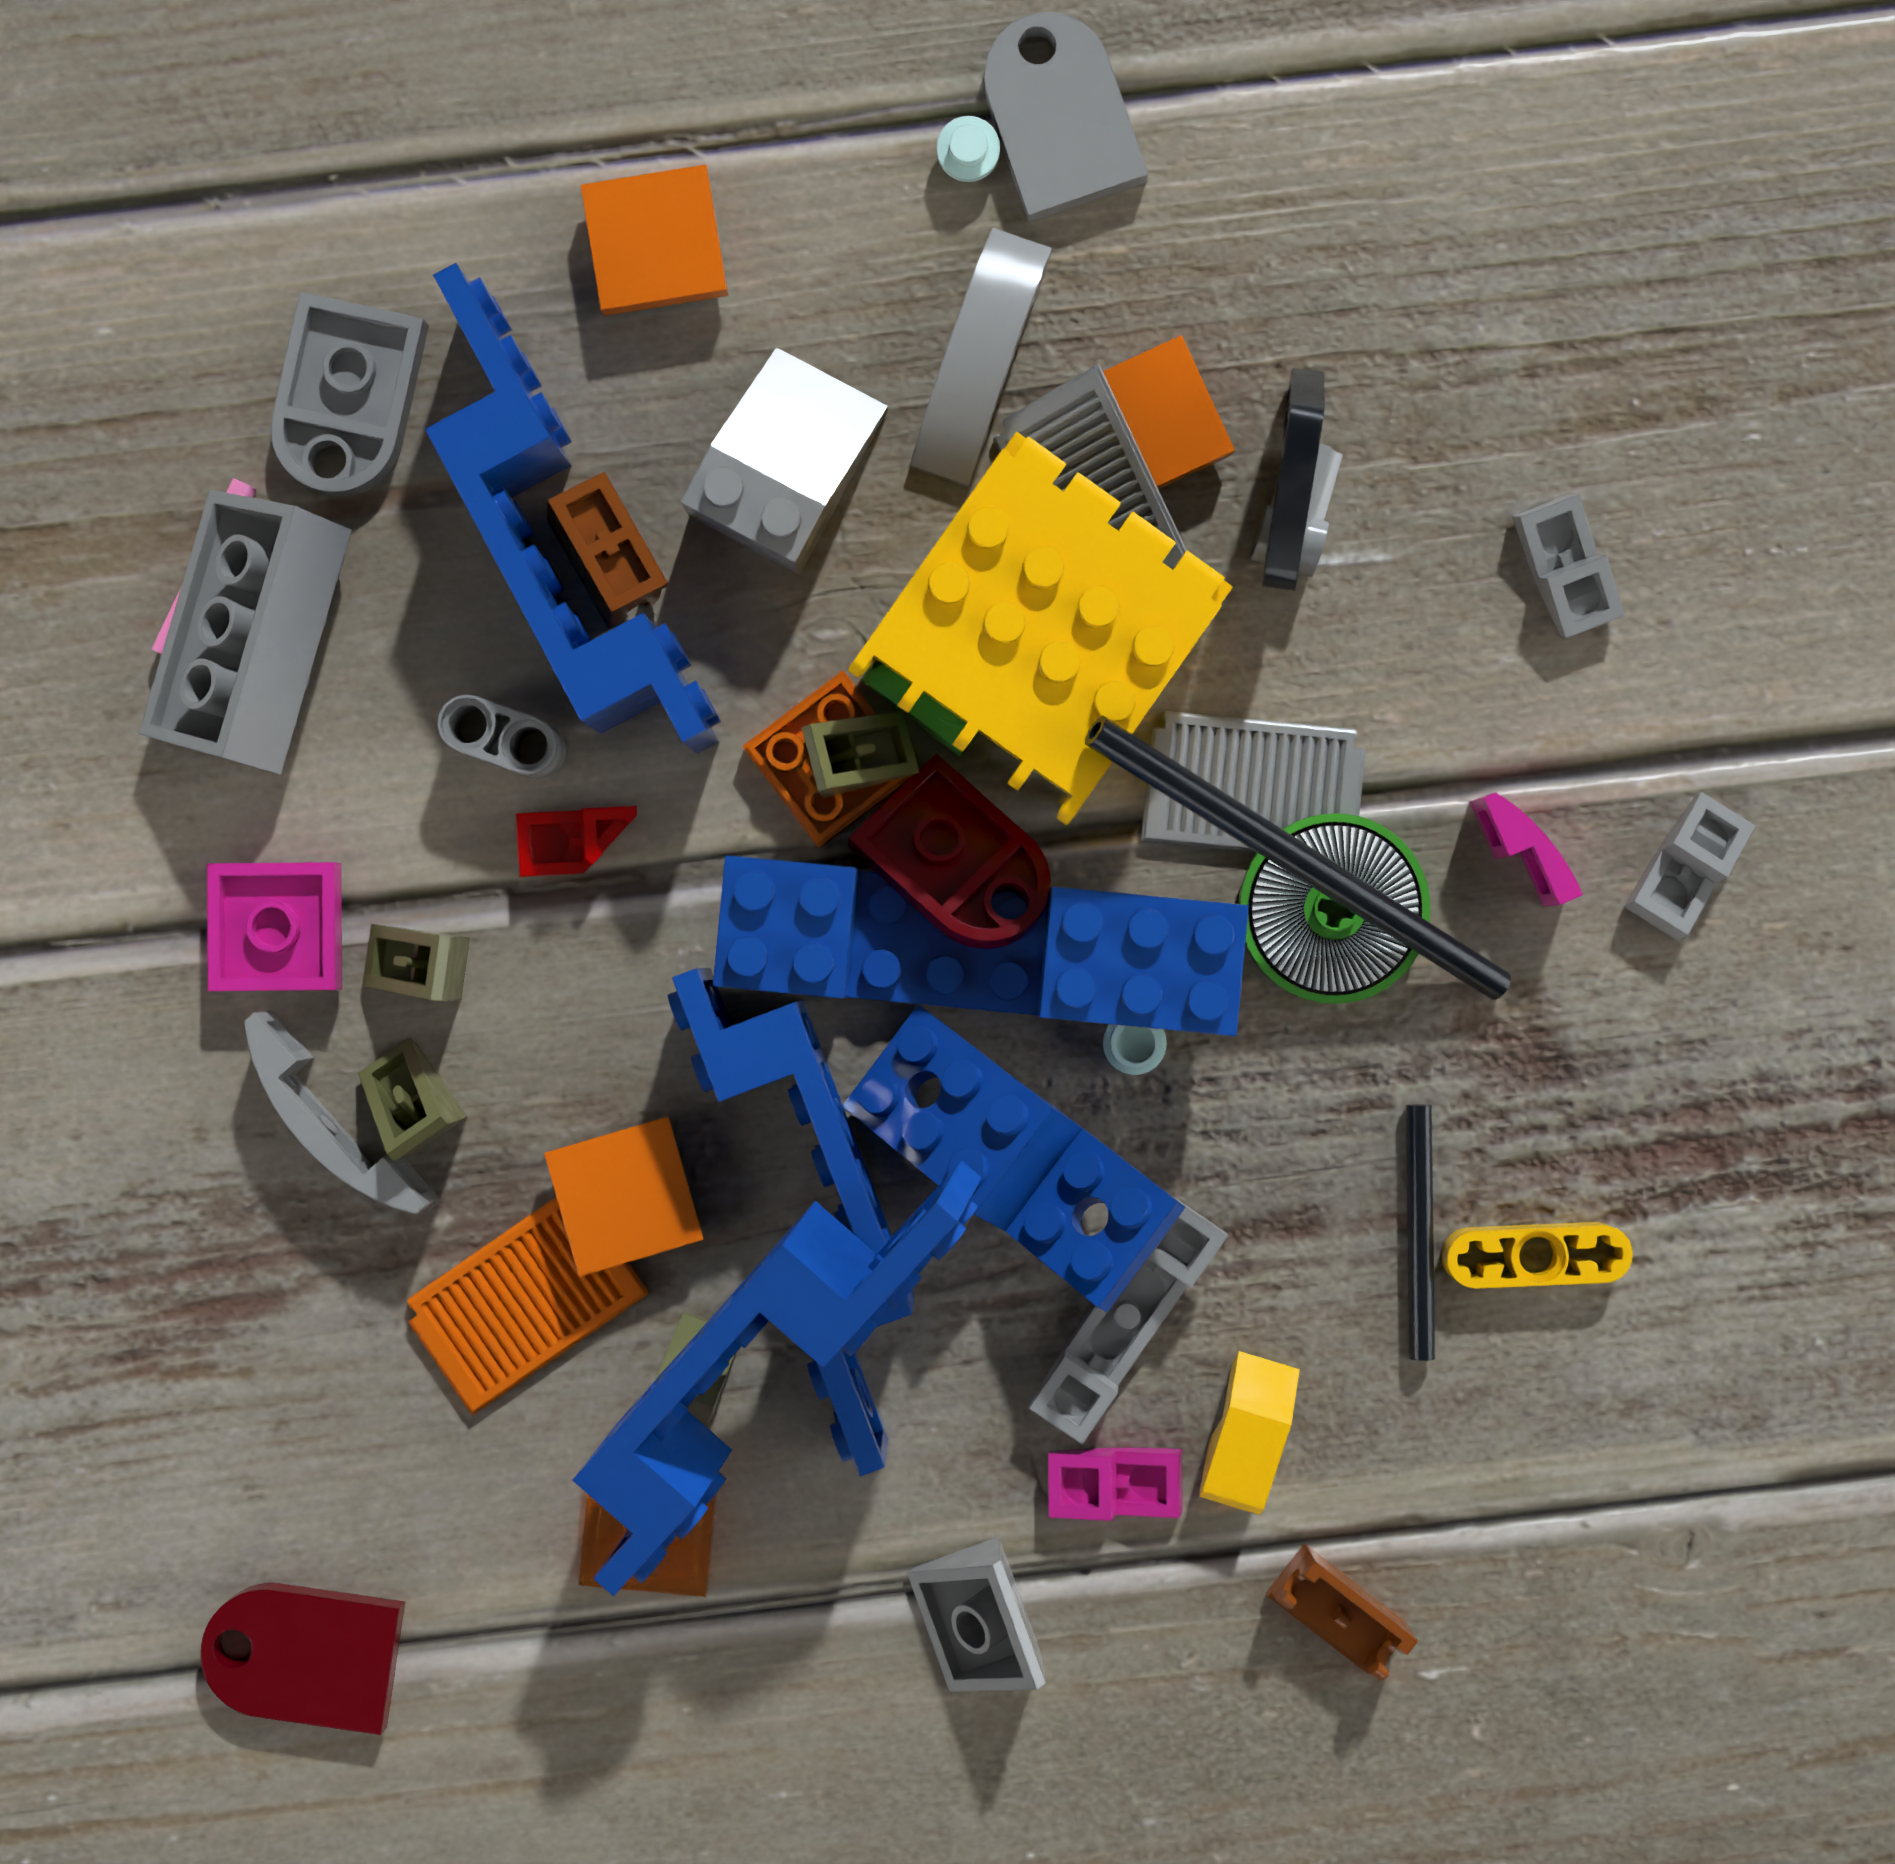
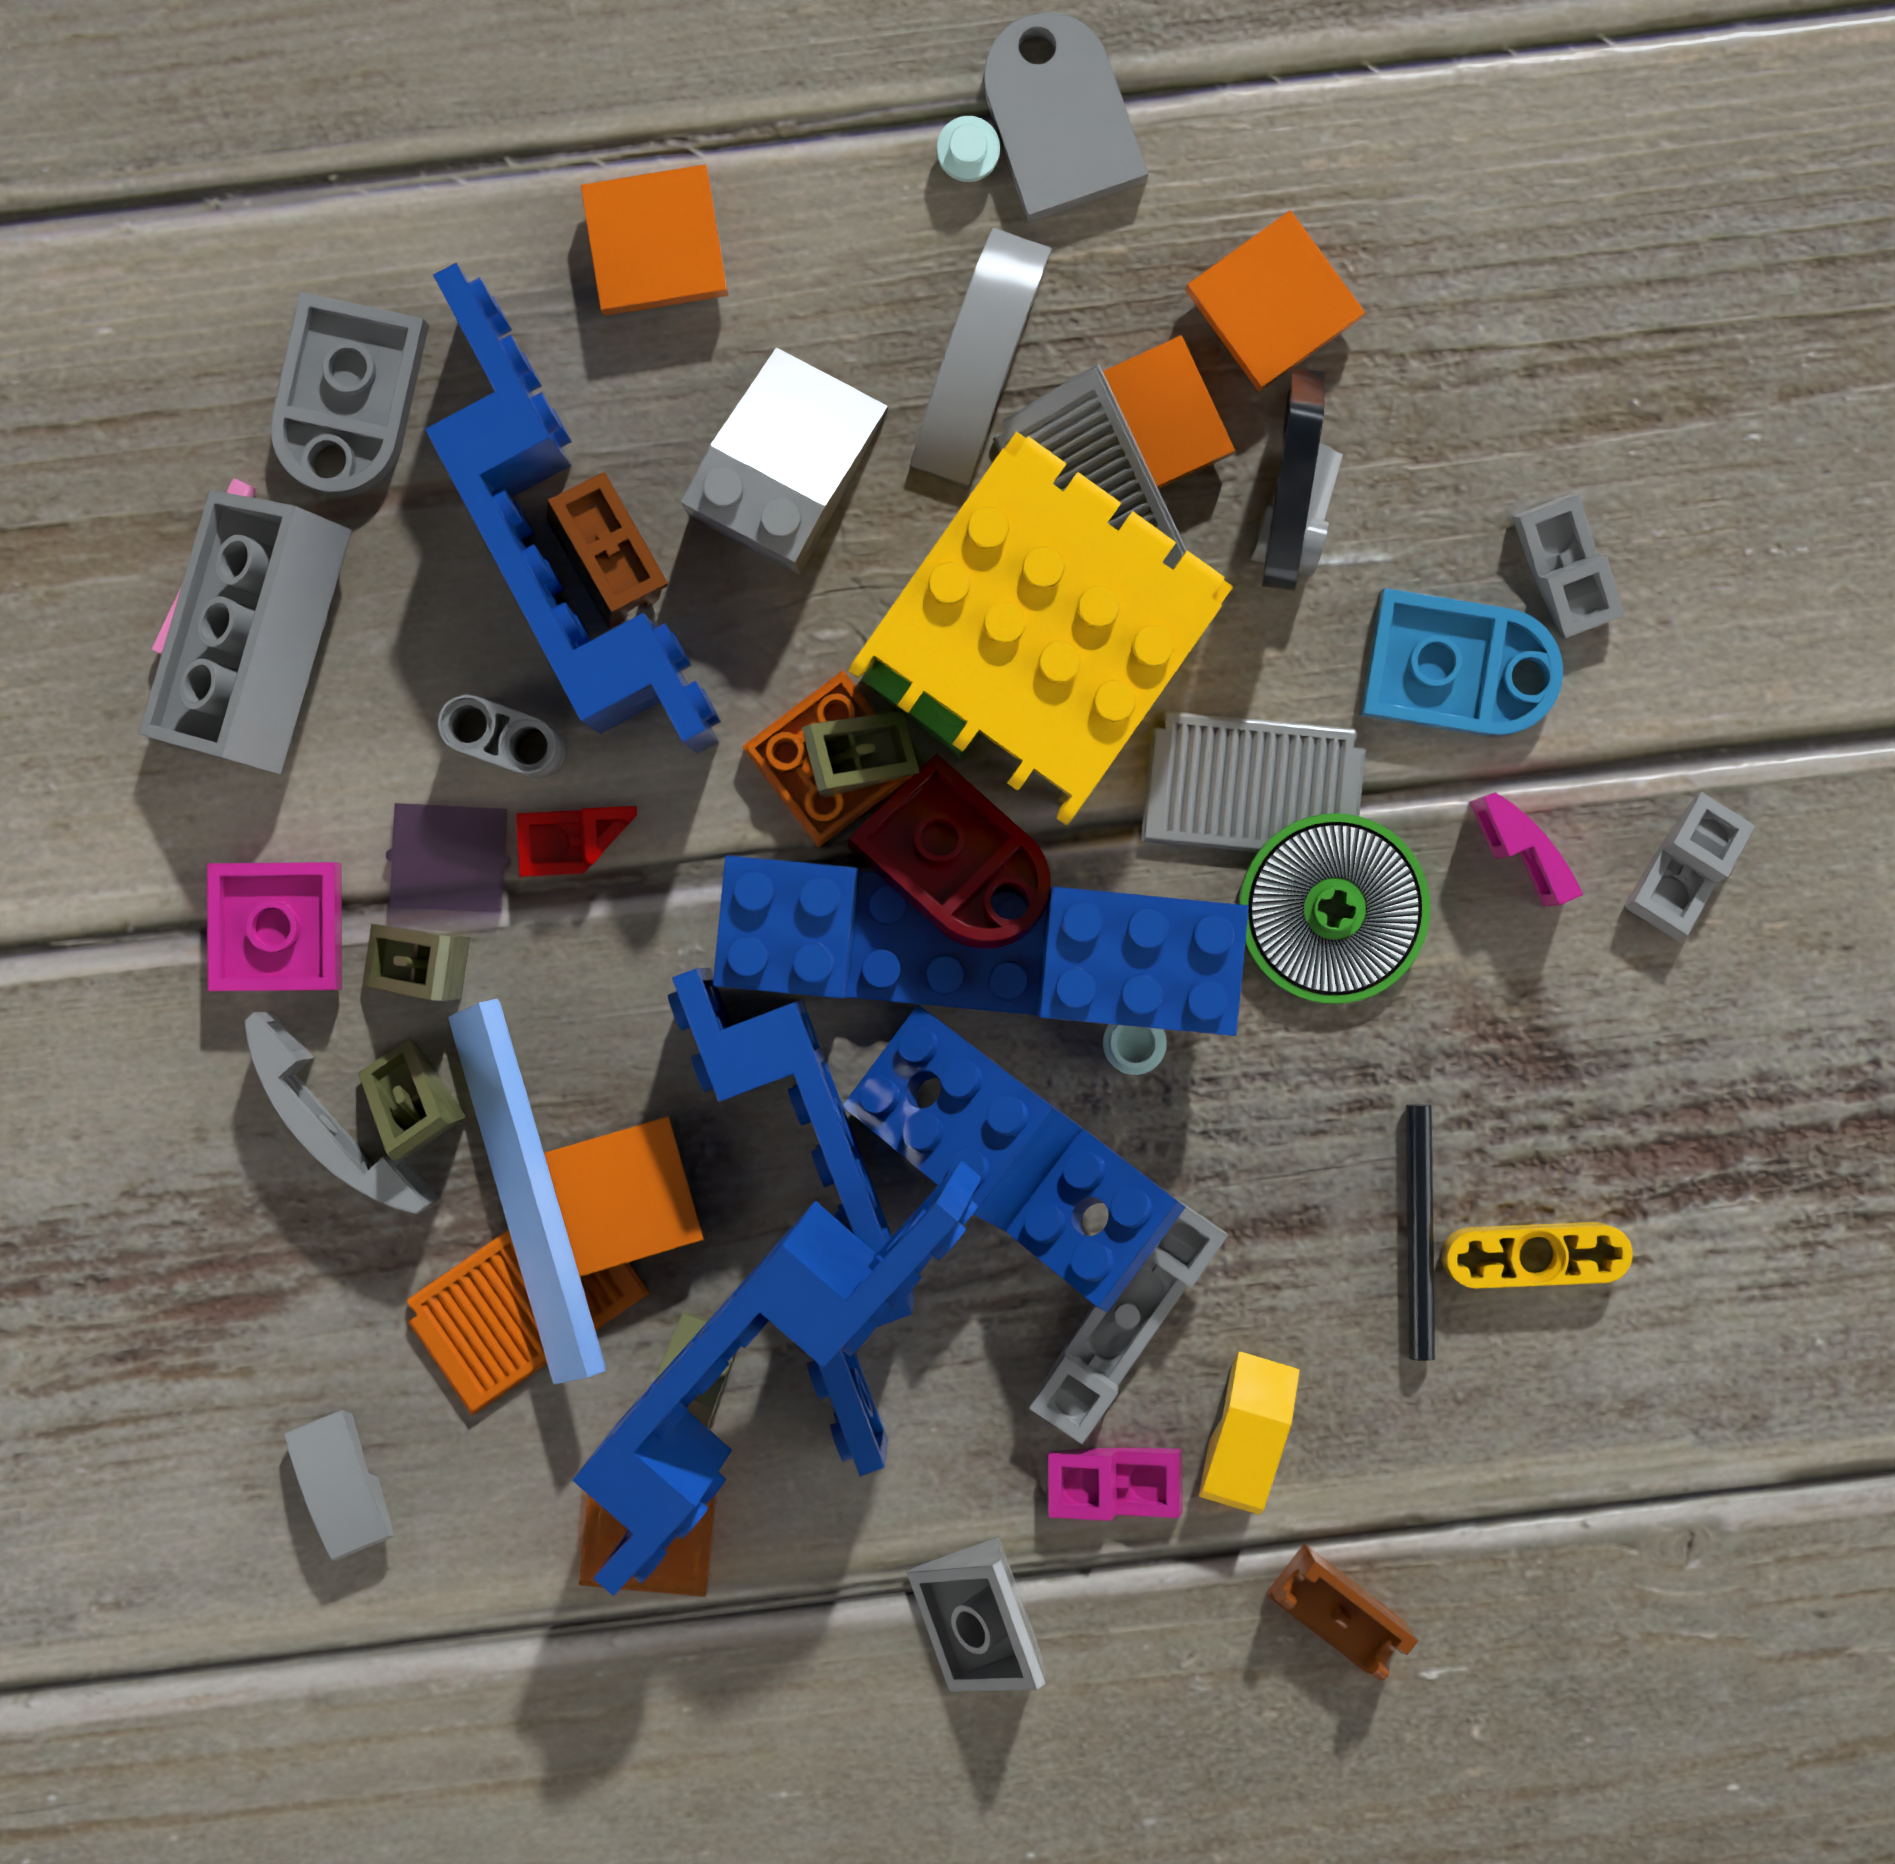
(312, 1656): dark red tile -> none
(337, 1486): none -> light grey slope
(448, 857): none -> clear purple piece
(526, 1192): none -> light blue tile
(1274, 301): none -> orange tile
(1295, 857): black piece -> none
(1454, 664): none -> dark azure tile

